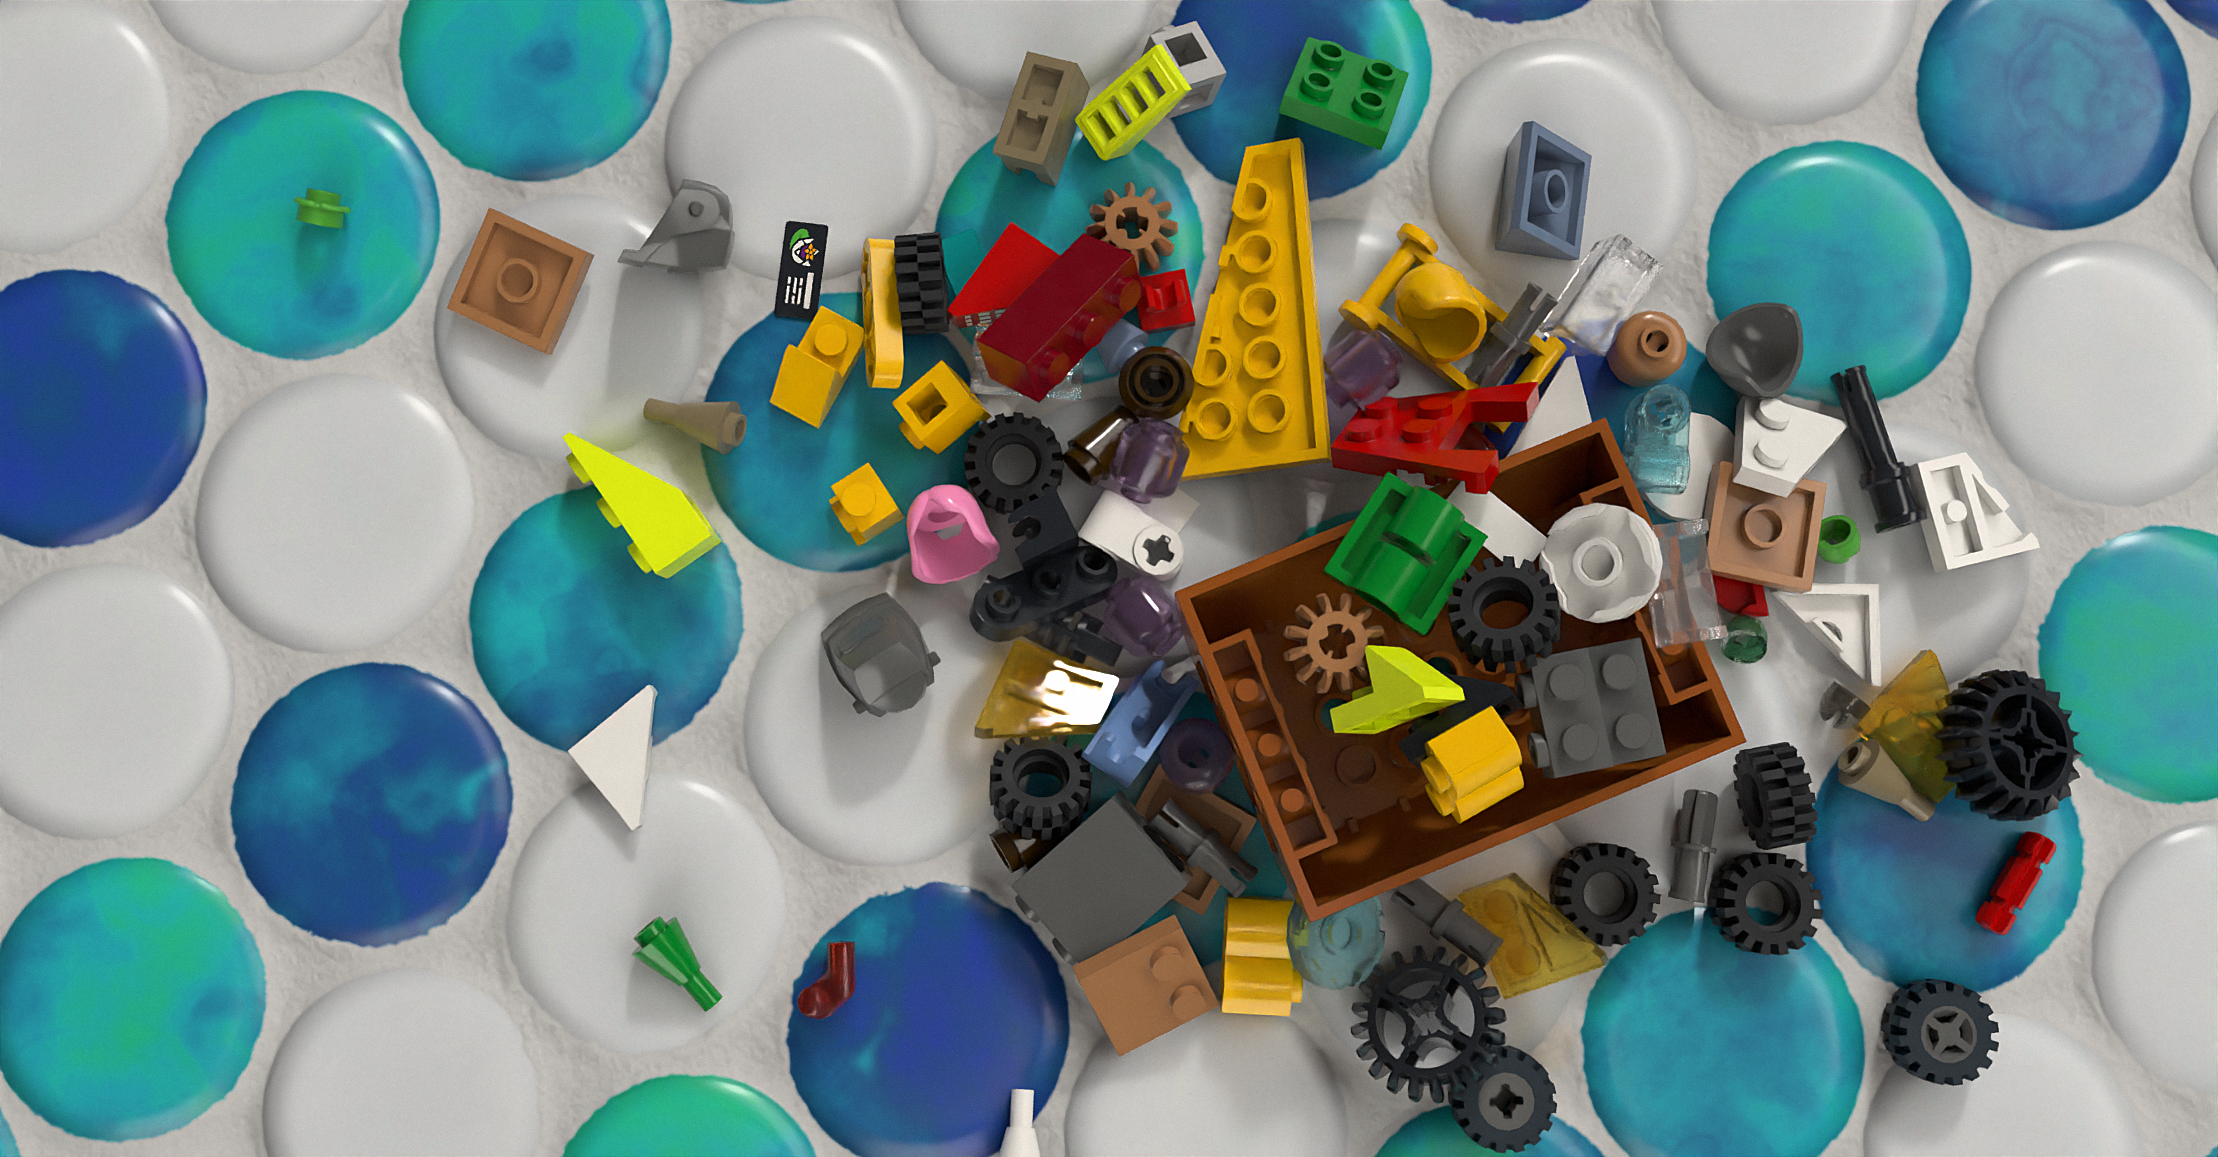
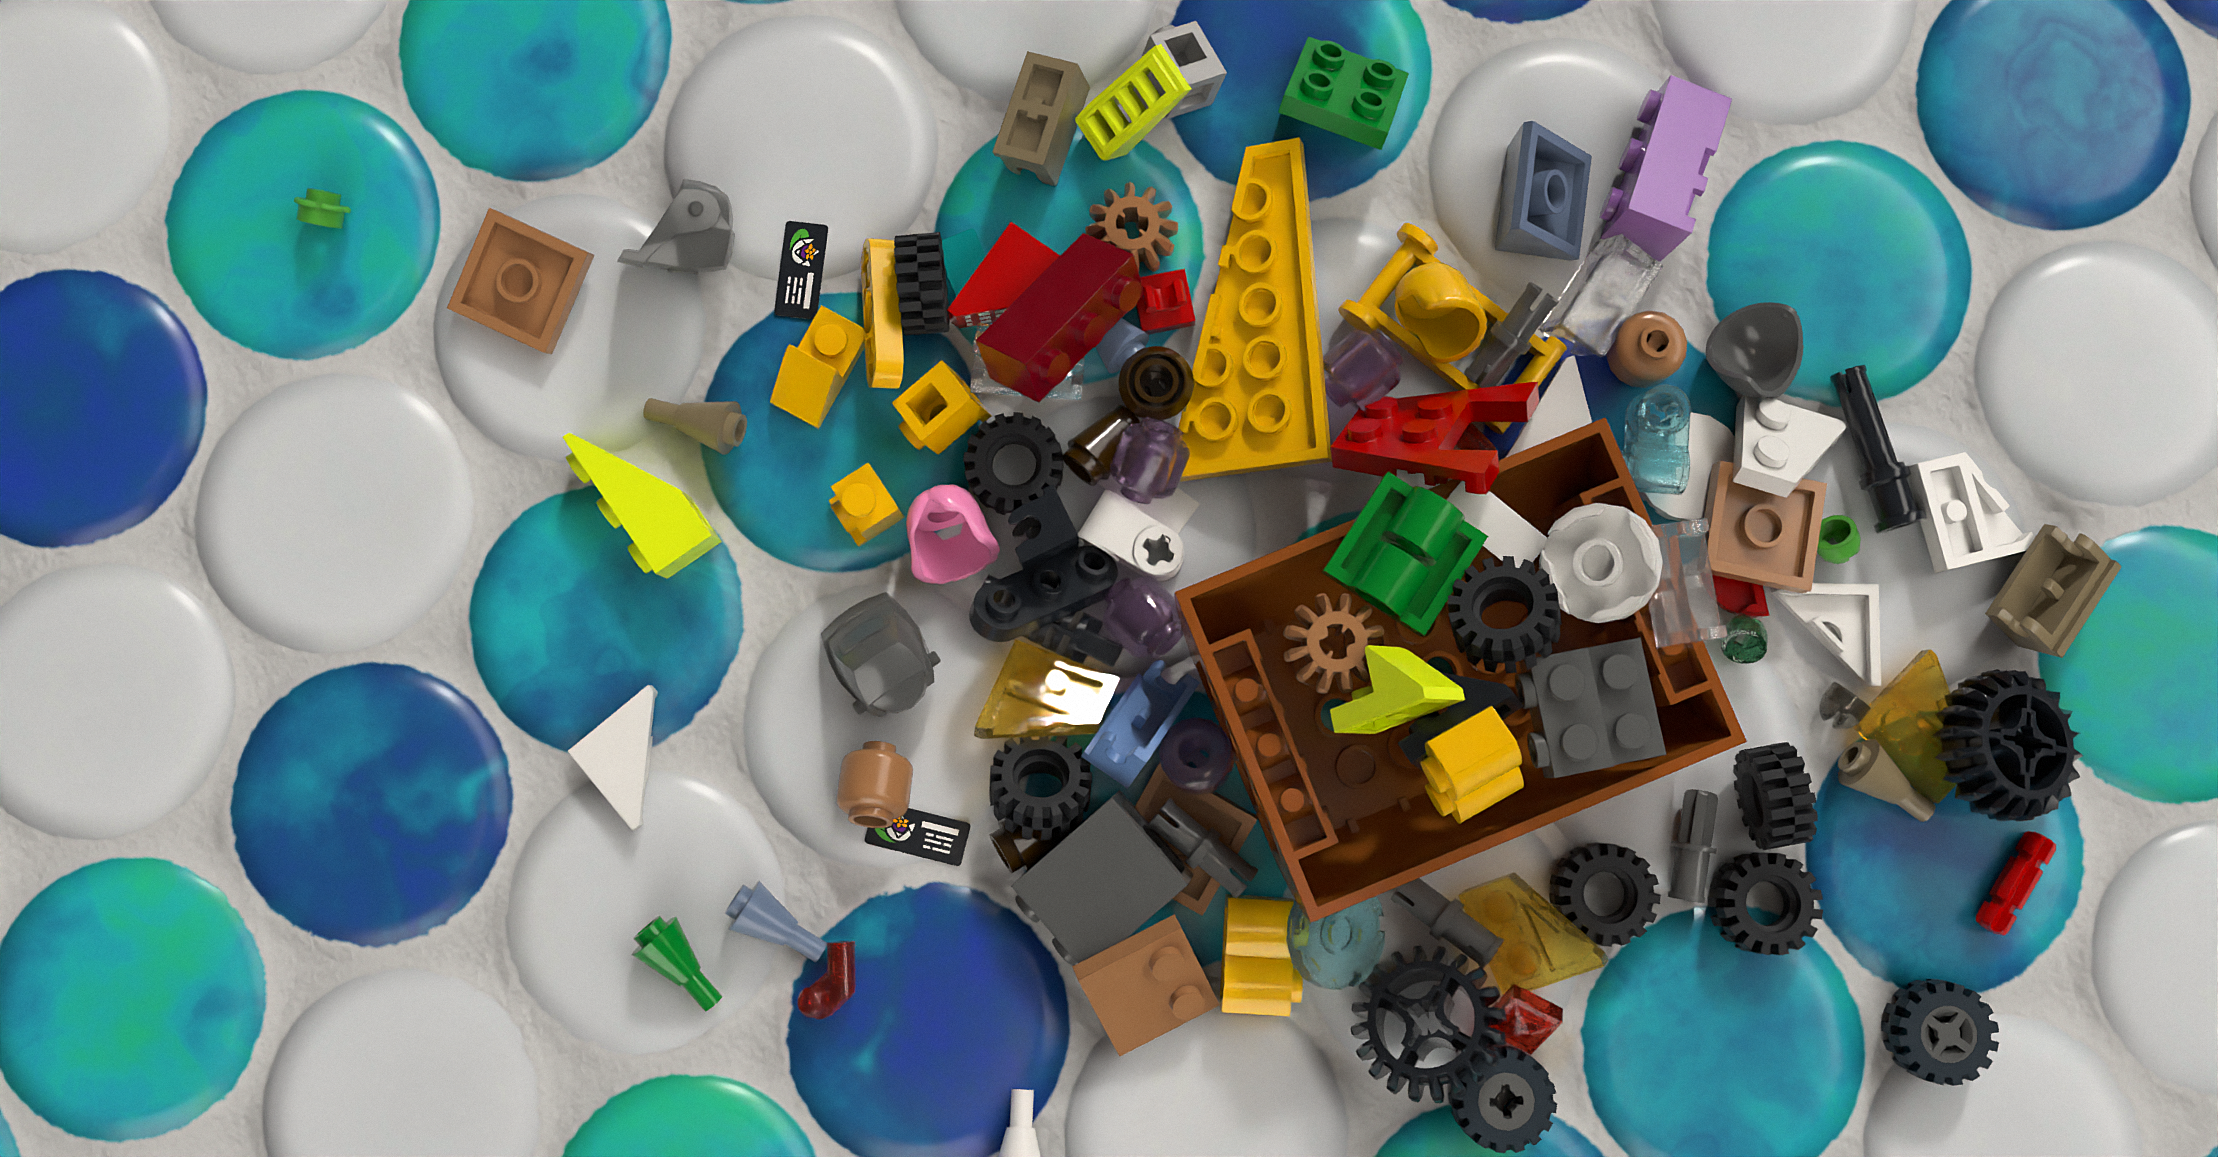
(764, 917): none -> sand blue cone
(874, 785): none -> medium nougat head
(923, 836): none -> black sticker
(1528, 1018): none -> clear red tile
(1665, 166): none -> medium lavender wedge
(2052, 591): none -> dark tan hinge

